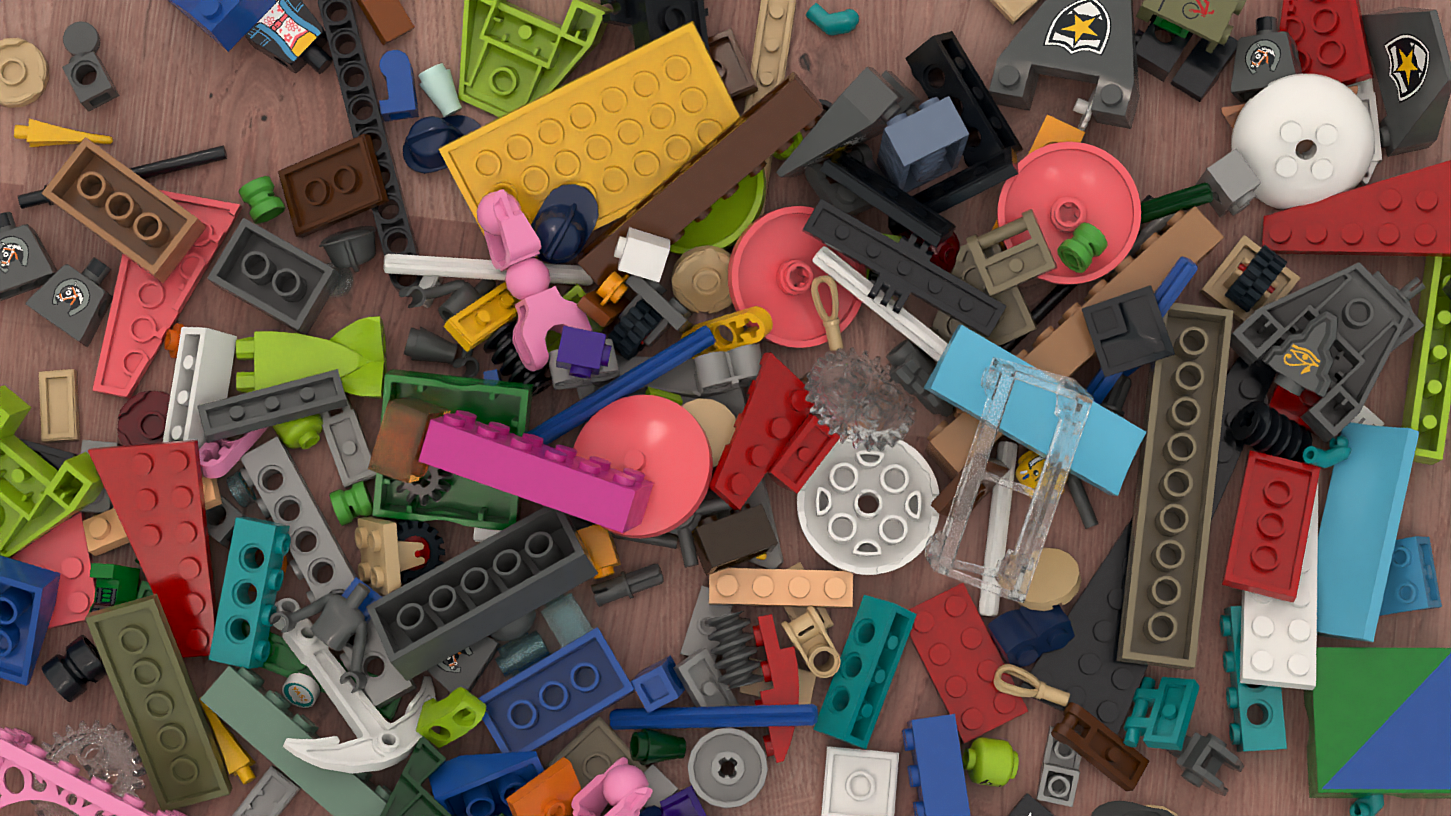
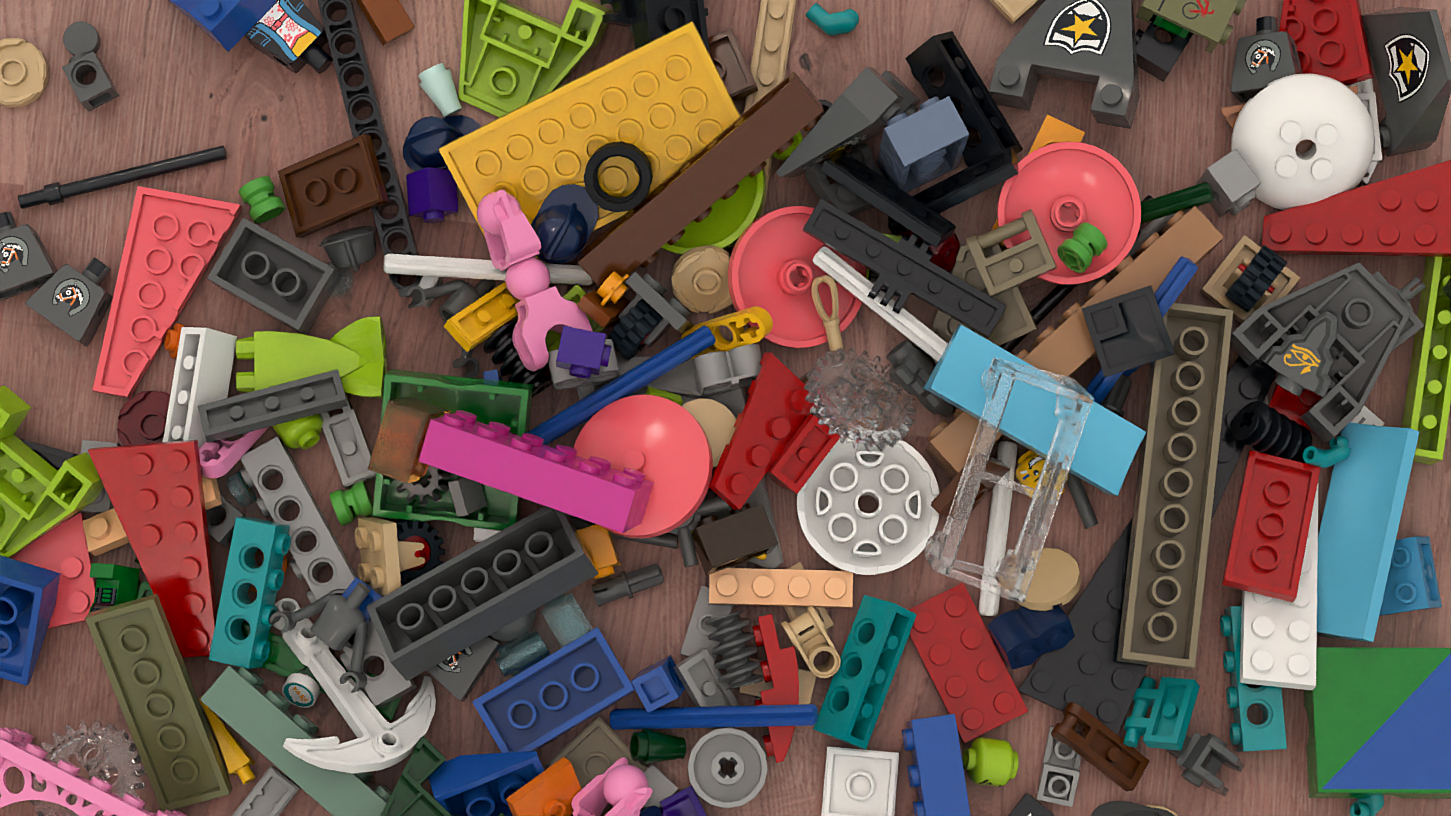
(45, 134): yellow piece -> none
(59, 406): tan tile -> none
(74, 669): black wheel -> none
(124, 210): medium nougat brick -> none
(400, 85): blue leg -> none
(429, 347): dark grey cone -> none
(431, 194): none -> dark purple brick
(454, 714): lime leg -> none
(466, 495): none -> light grey tile
(622, 203): none -> black tyre
(642, 254): white brick -> none
(1041, 689): tan piece -> none
(1084, 108): white piece -> none
(1203, 68): black slope -> none

